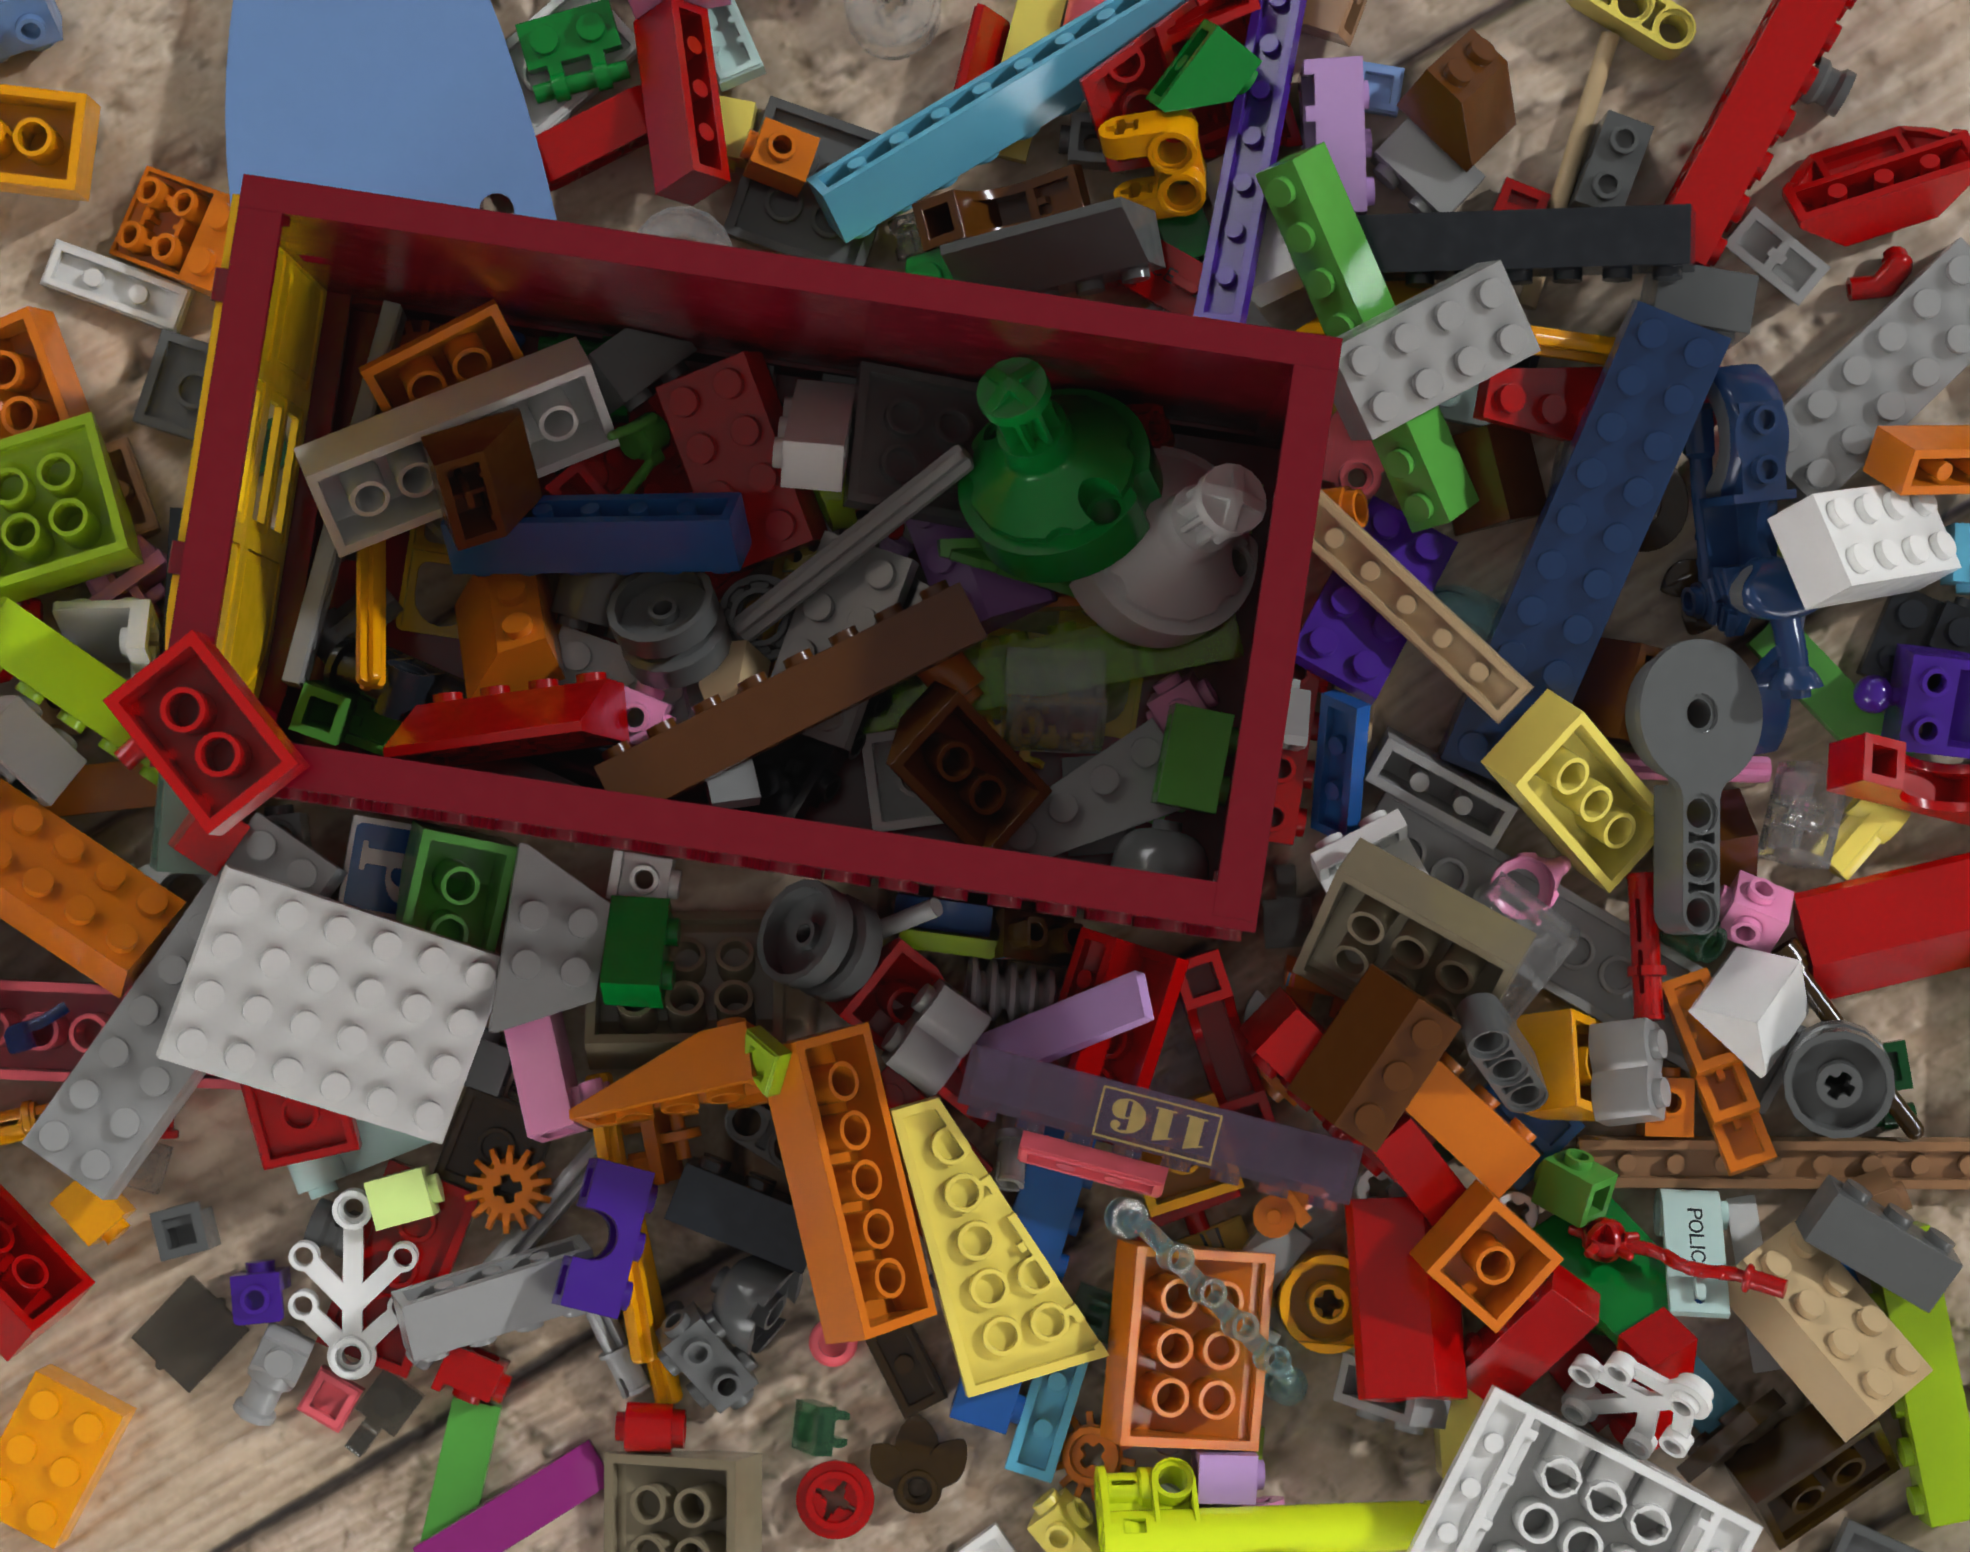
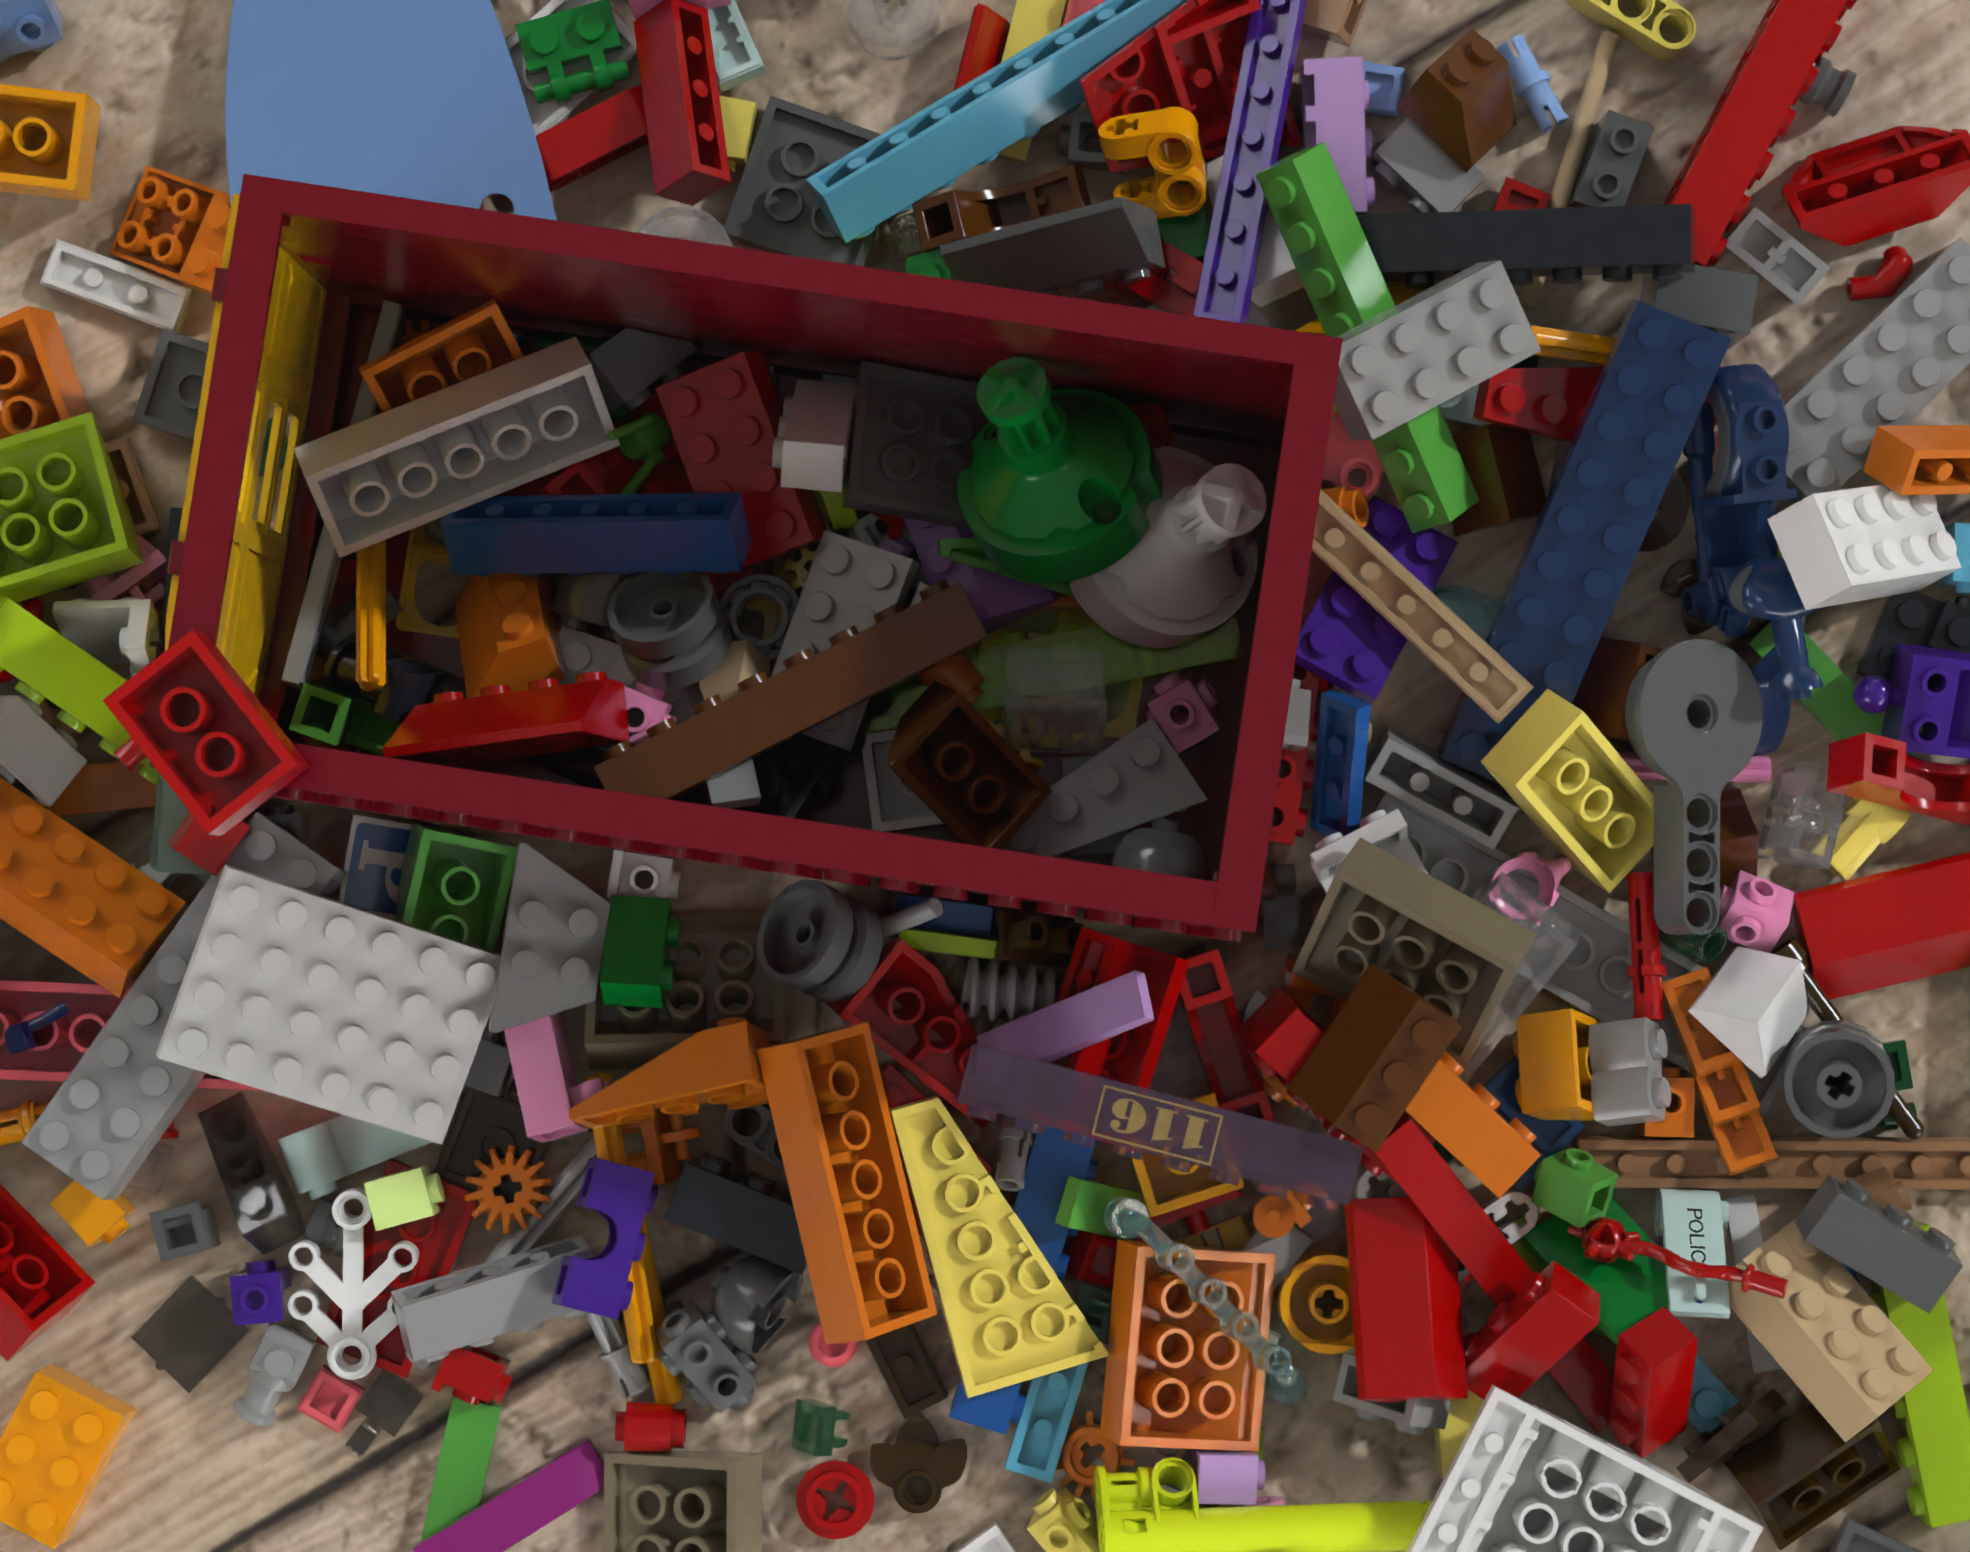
(251, 1175): none -> clear smoke slope
(296, 1131): red tile -> none
(483, 477): reddish brown slope -> none
(769, 1060): lime tile -> none
(779, 156): orange brick -> none
(854, 543): light grey axle -> none
(934, 1036): light grey brick -> none
(1085, 1204): none -> bright green tile
(1092, 1164): coral tile -> none
(1092, 1258): none -> red slope
(1195, 759): bright green brick -> none
(1205, 71): green slope -> none
(1486, 1256): orange brick -> none
(1501, 1053): dark grey beam -> none
(1532, 84): none -> light blue pin
(1685, 1396): white plant -> none

